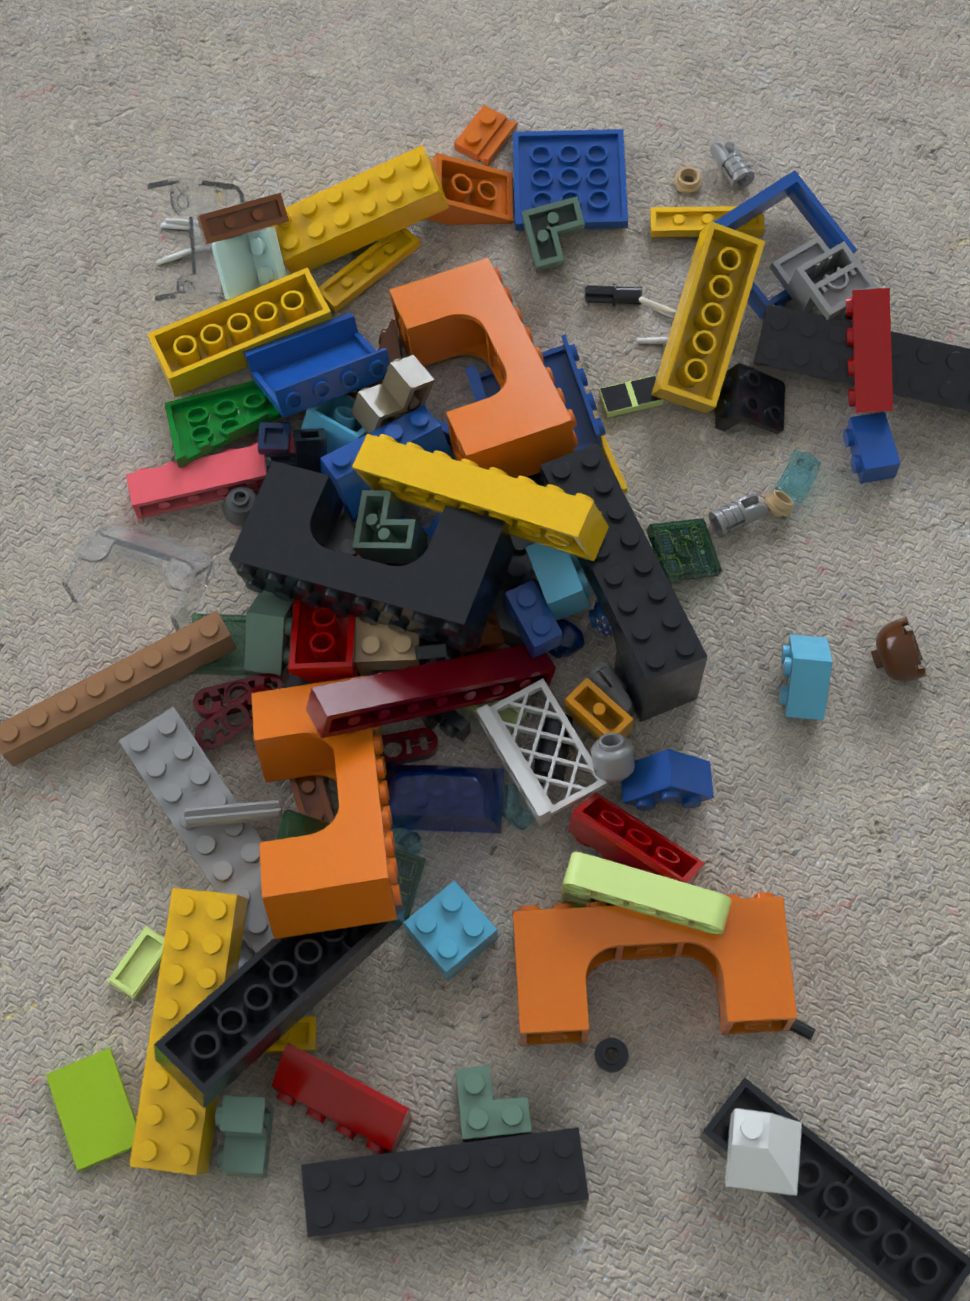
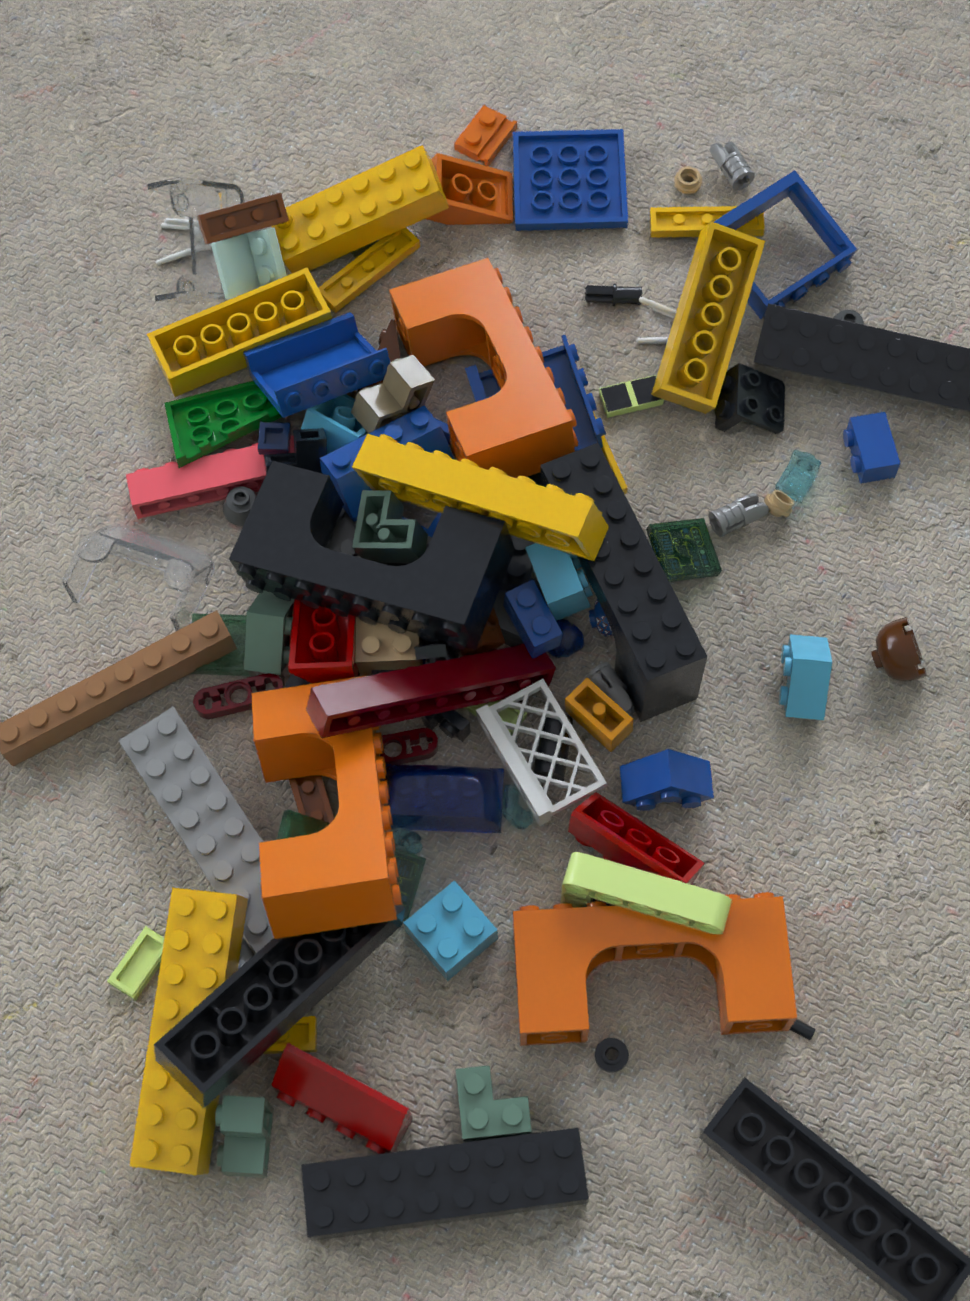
(93, 1109): lime tile -> none
(211, 723): dark red beam -> none
(233, 813): light grey axle -> none
(545, 226): sand green brick -> none
(613, 757): light grey head -> none
(763, 1152): white slope -> none
(821, 276): light grey bracket -> none
(871, 350): red brick -> none

